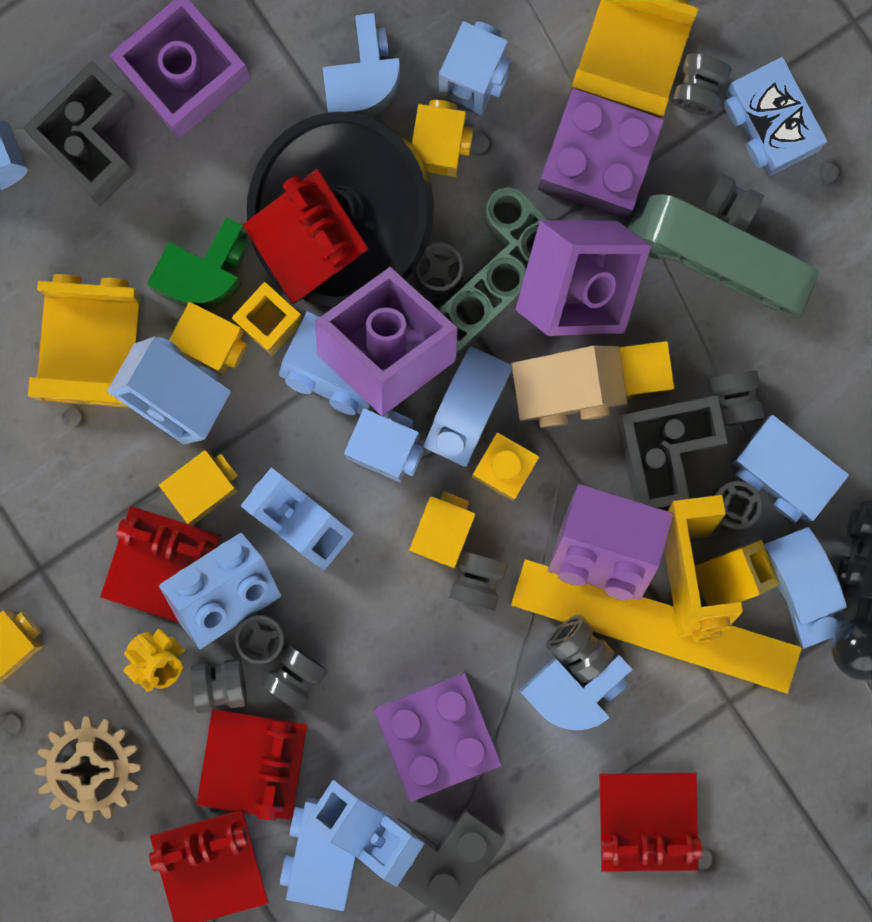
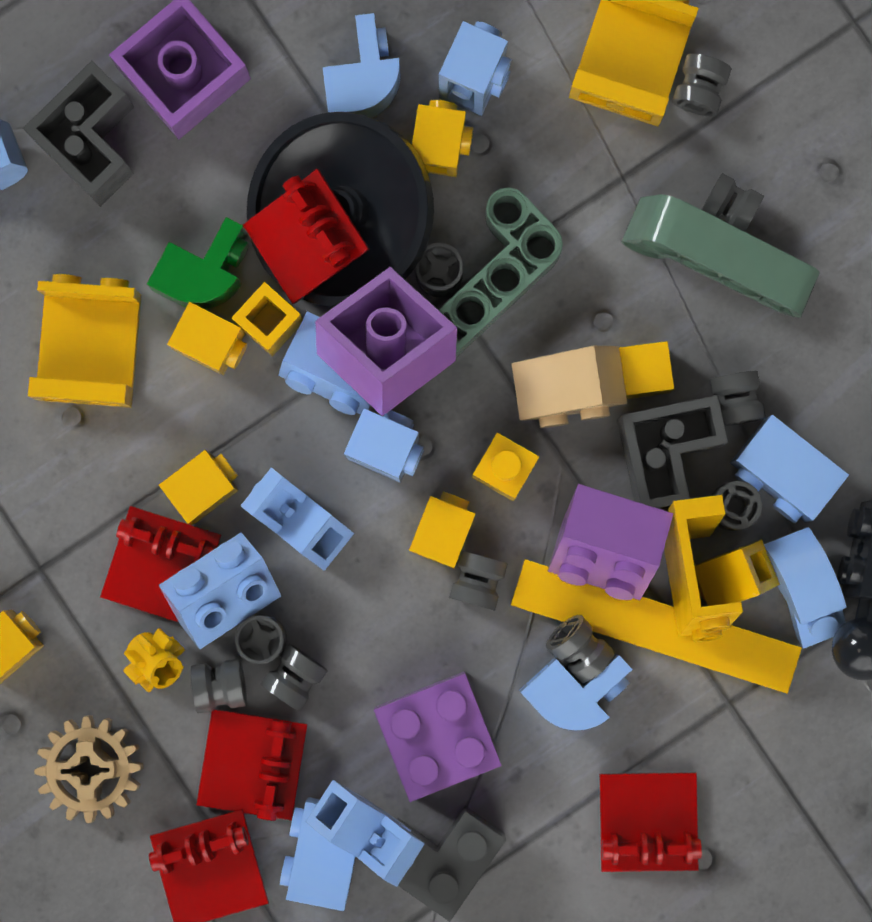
(169, 390): light blue brick -> none
(467, 406): light blue brick -> none
(582, 277): medium lavender brick -> none
(600, 154): medium lavender brick -> none
(773, 117): light blue brick -> none

